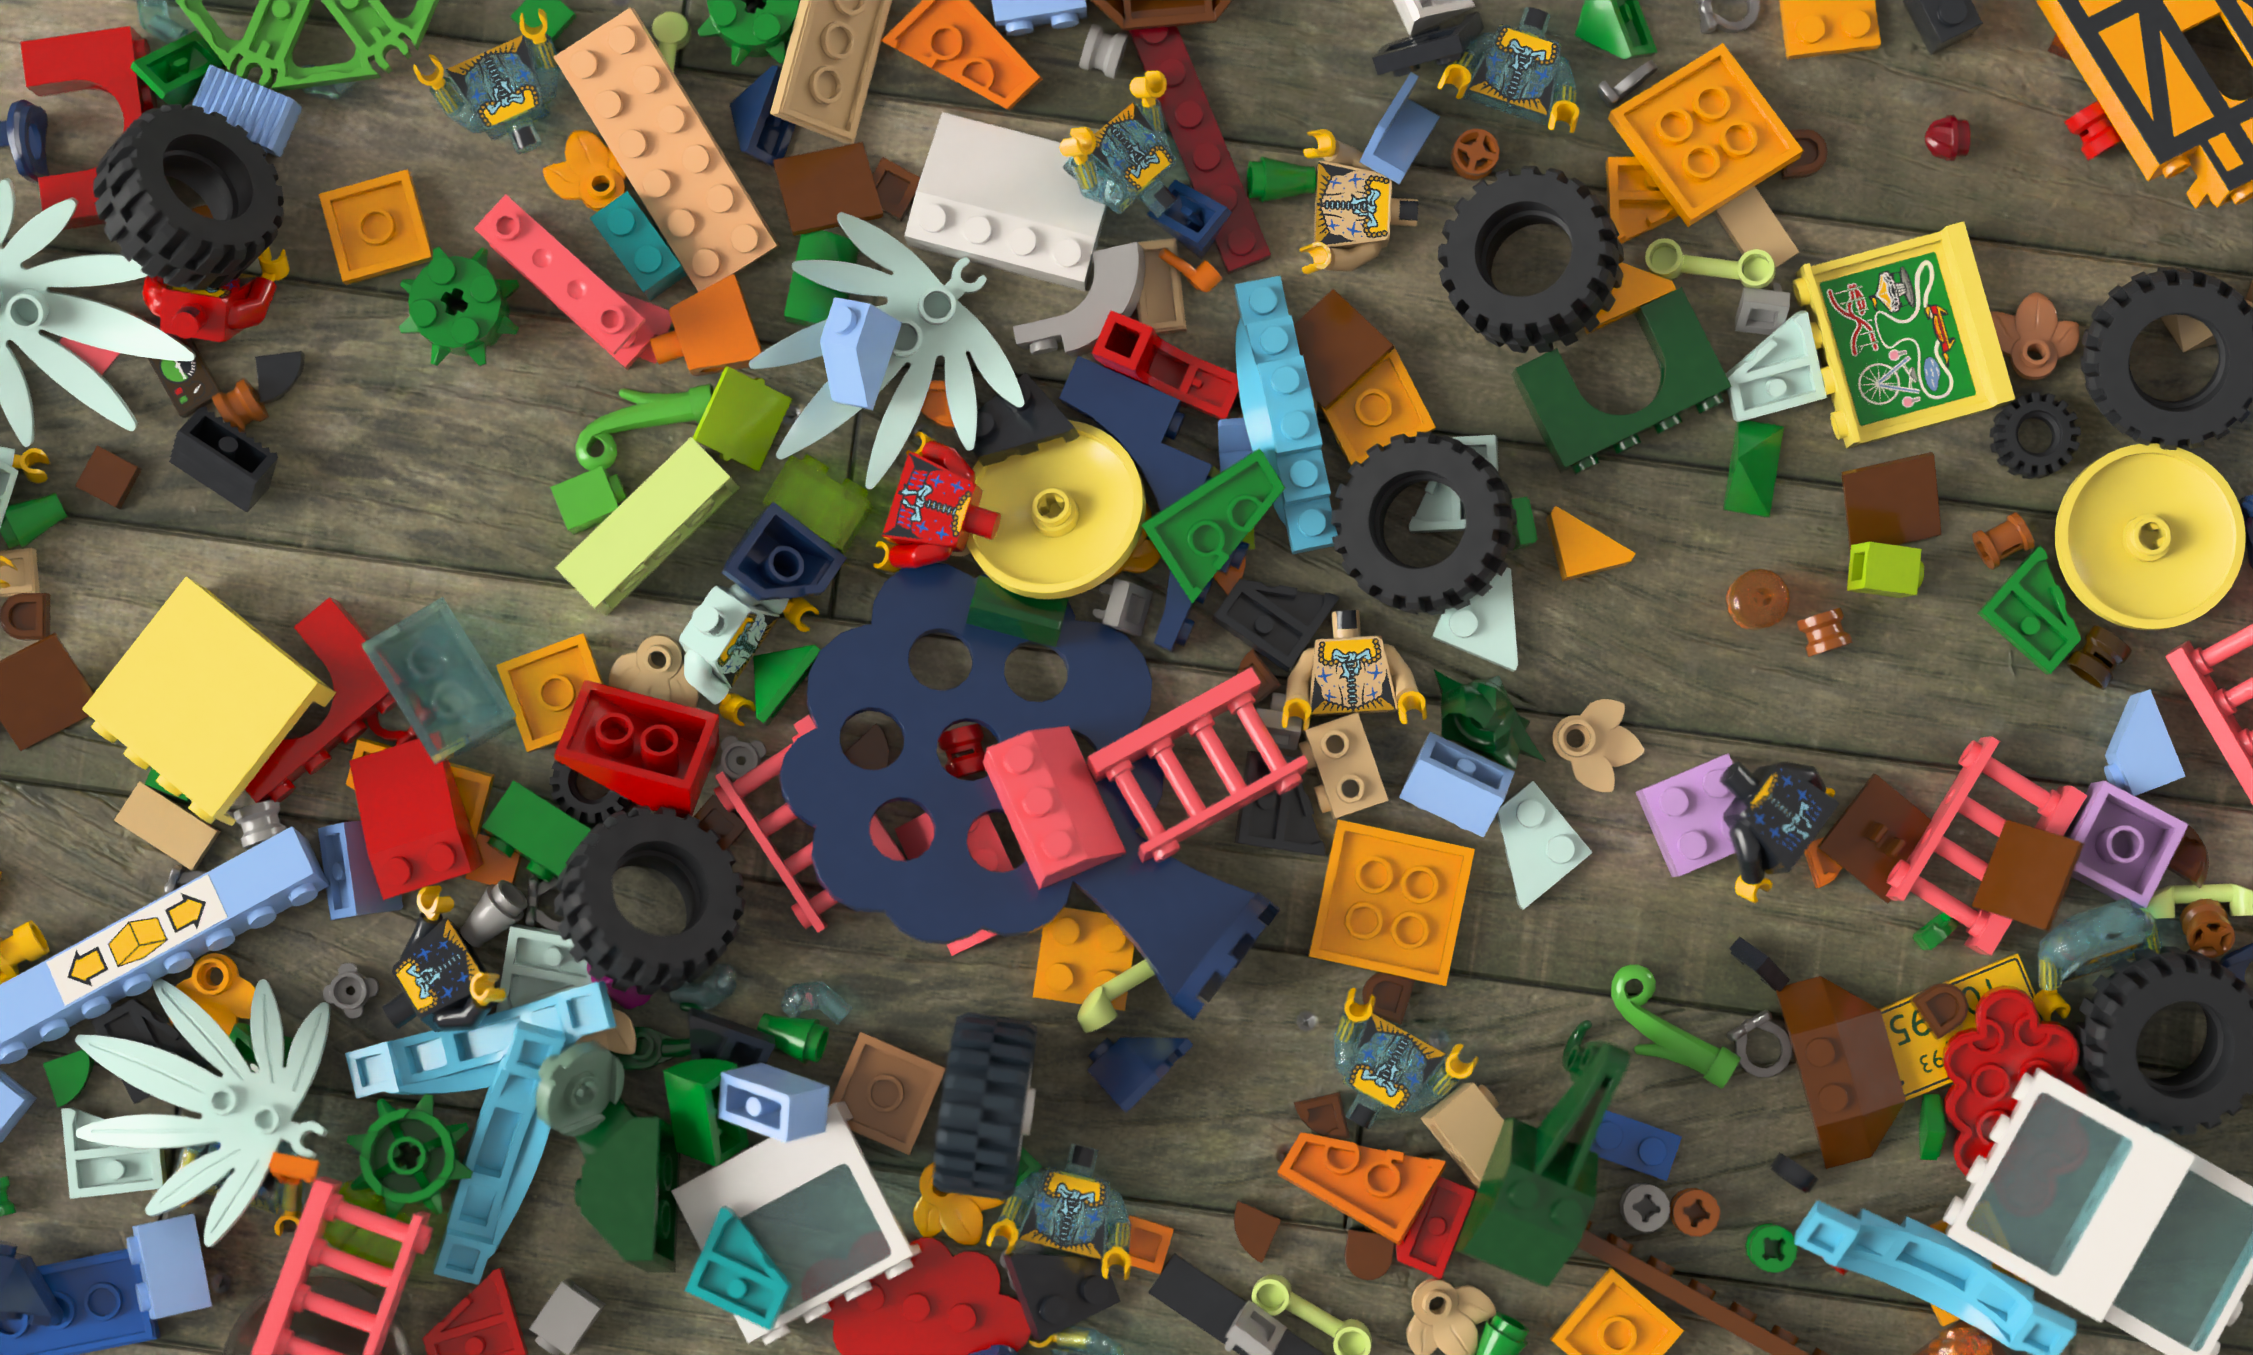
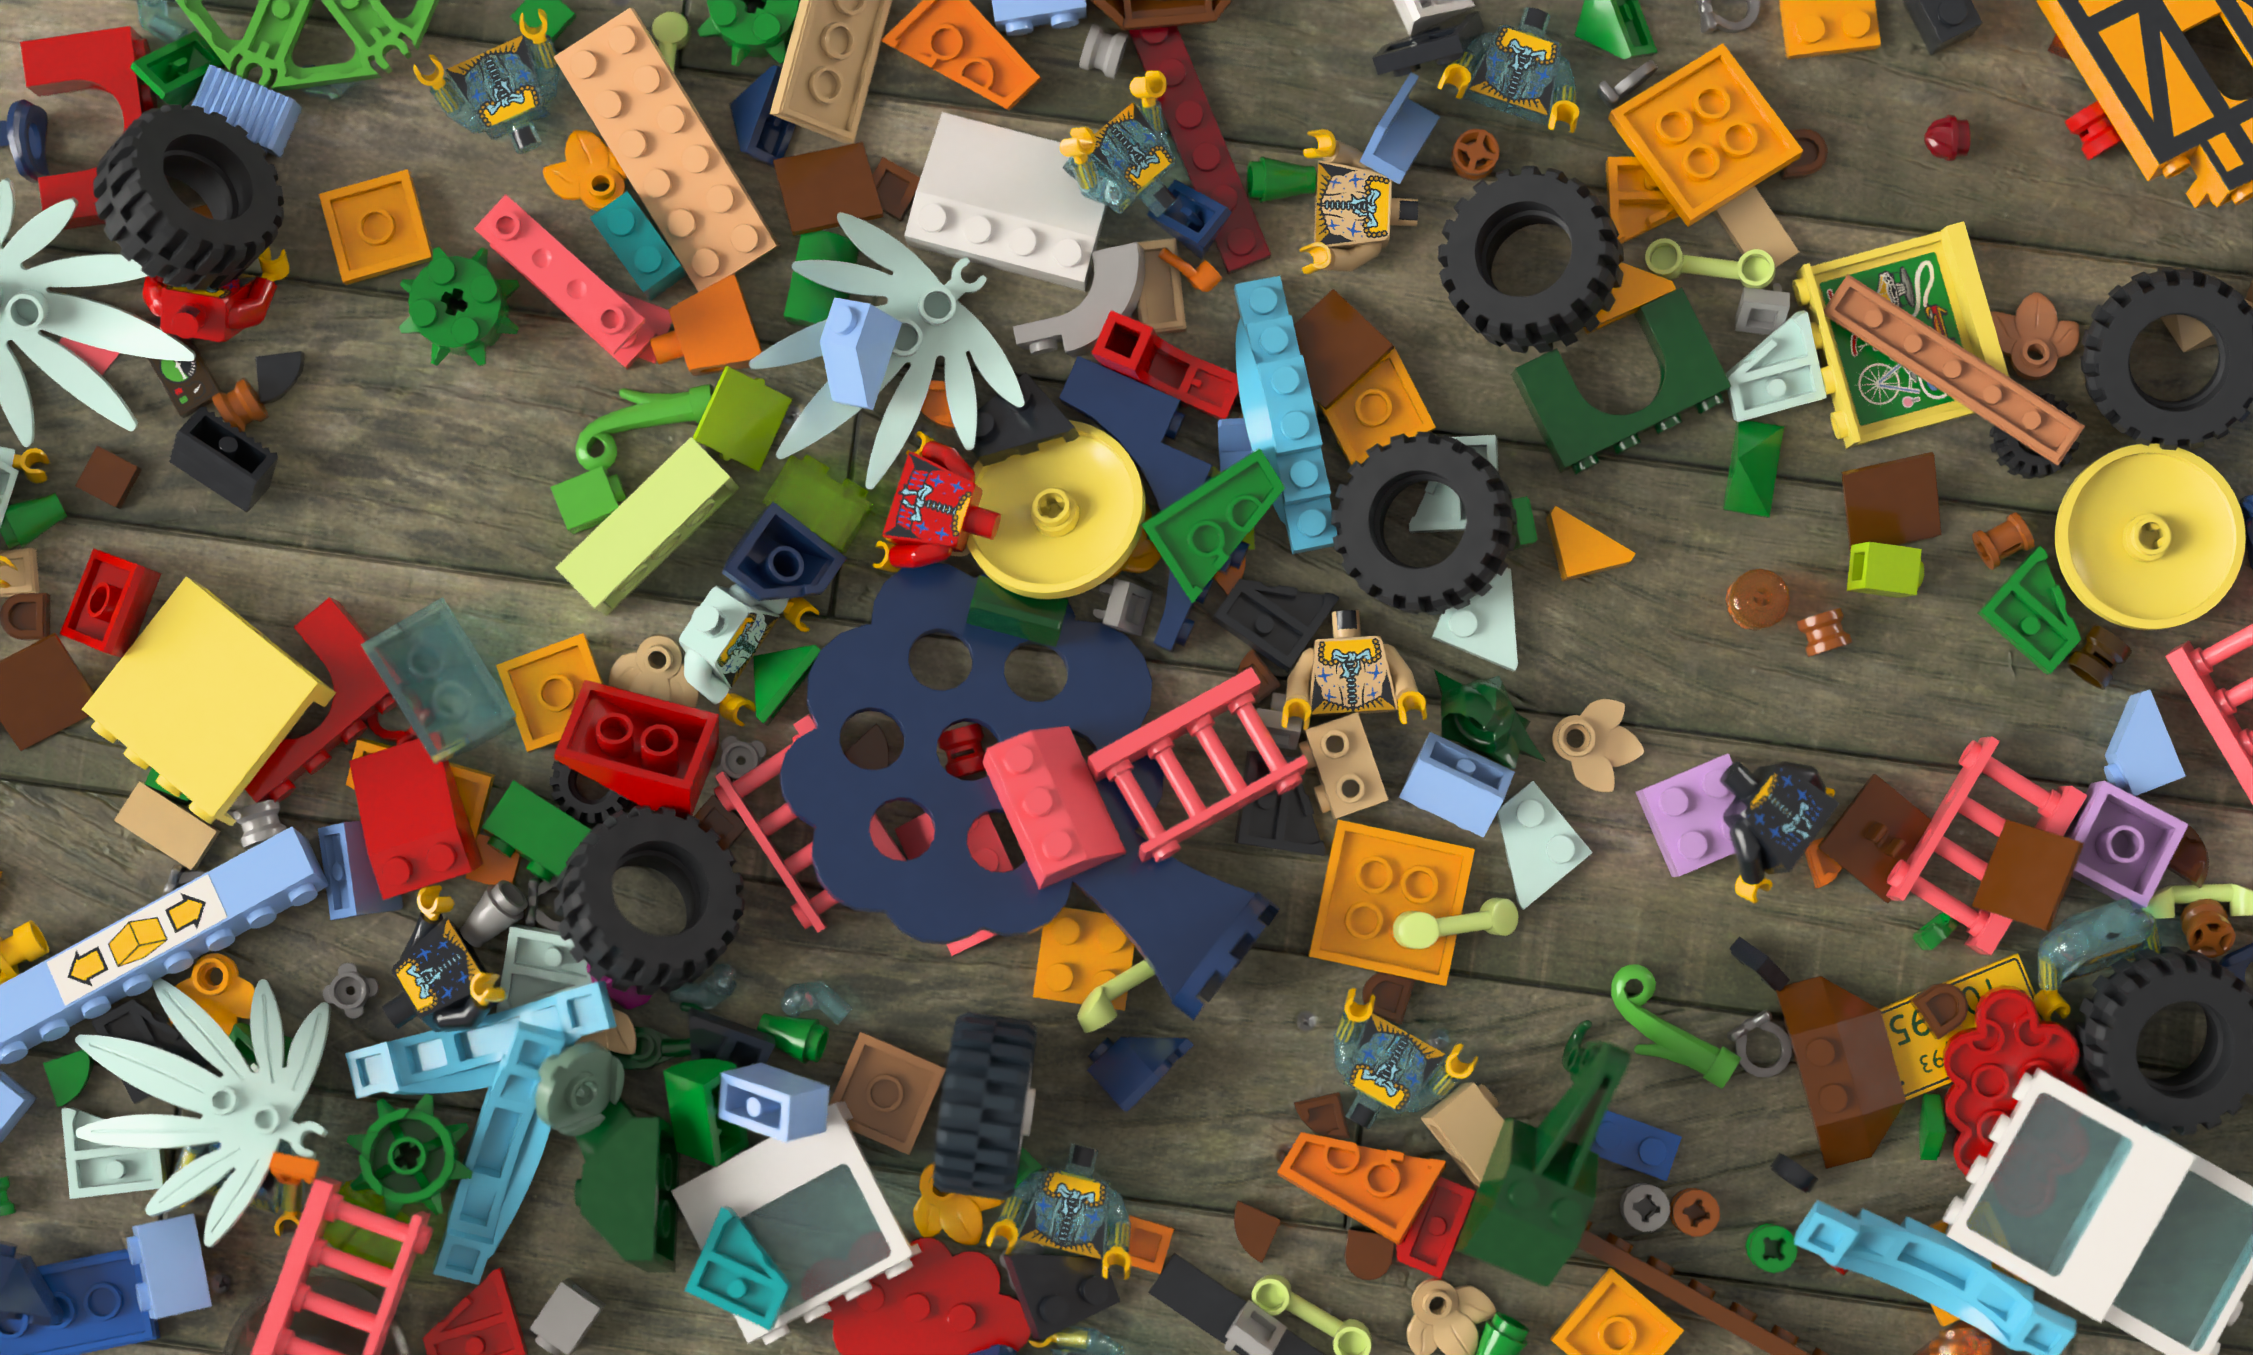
(110, 603): none -> red slope
(1422, 930): none -> yellowish green bar
(1953, 370): none -> nougat tile

